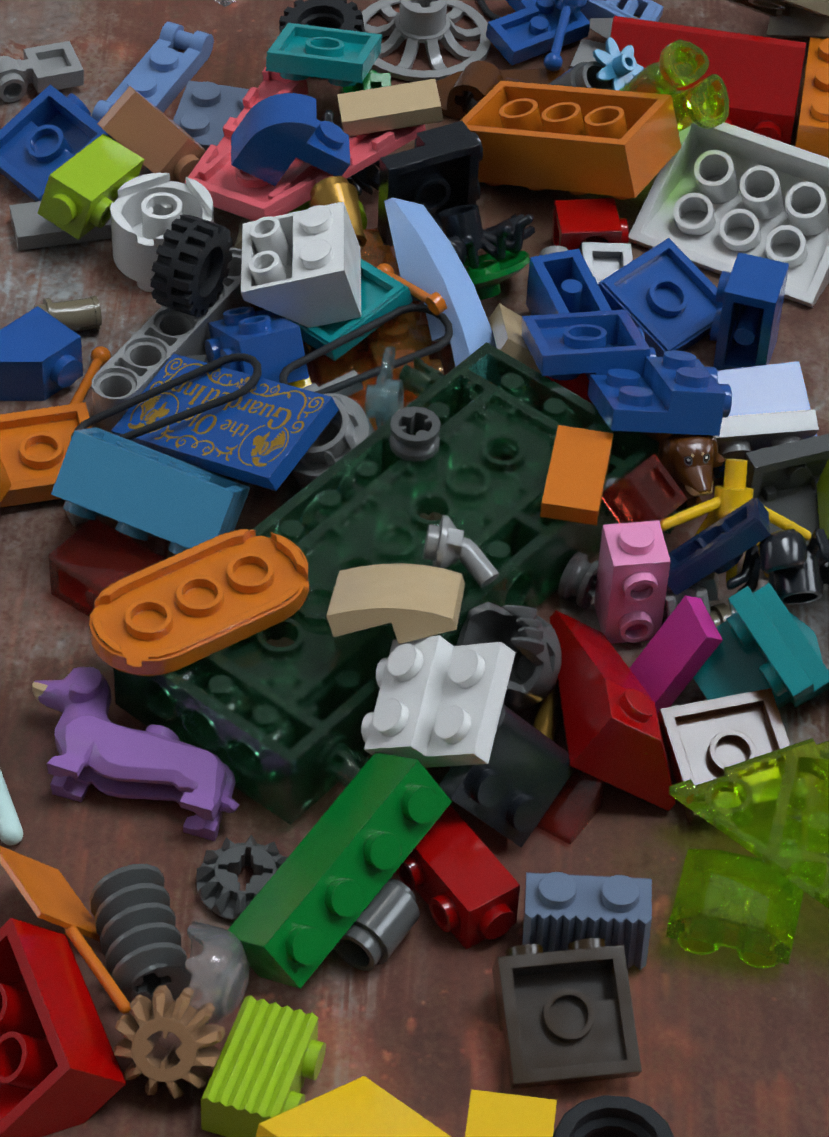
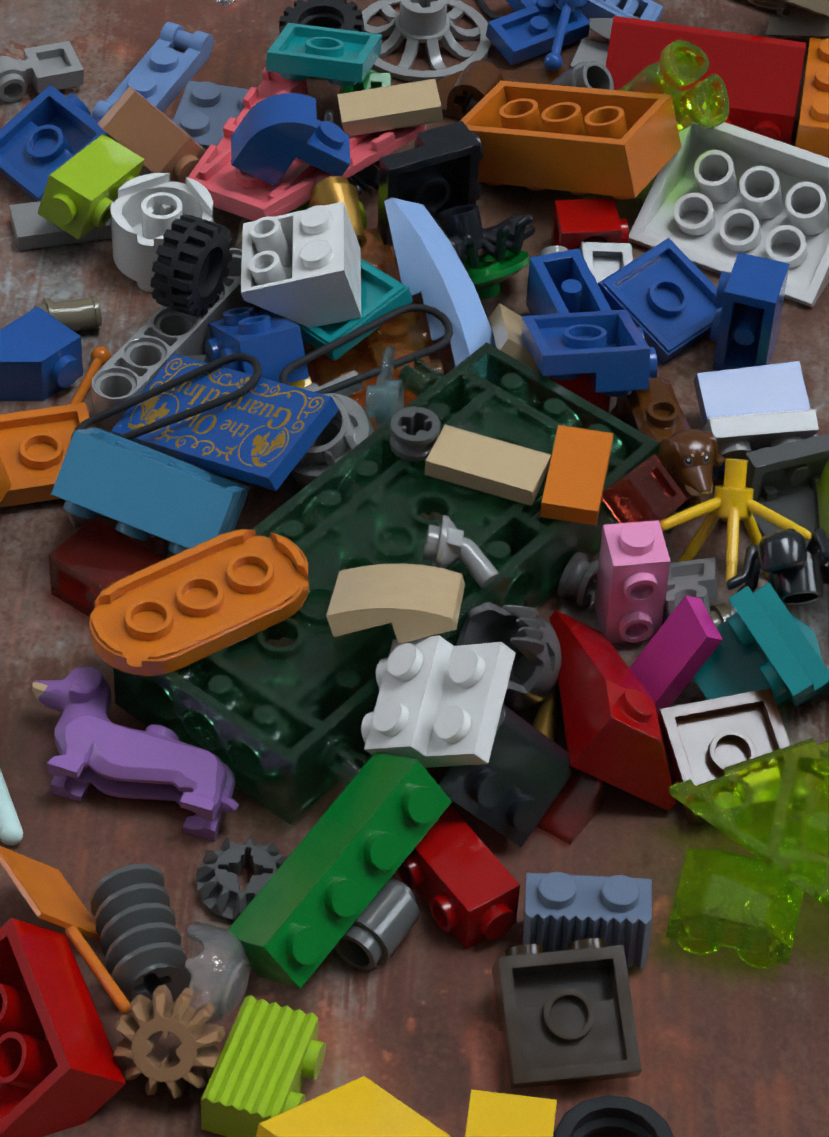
(434, 301): orange hinge -> none
(487, 465): none -> tan tile
(617, 65): dark azure plant -> none
(670, 398): blue plate -> none
(718, 546): dark blue plate -> none

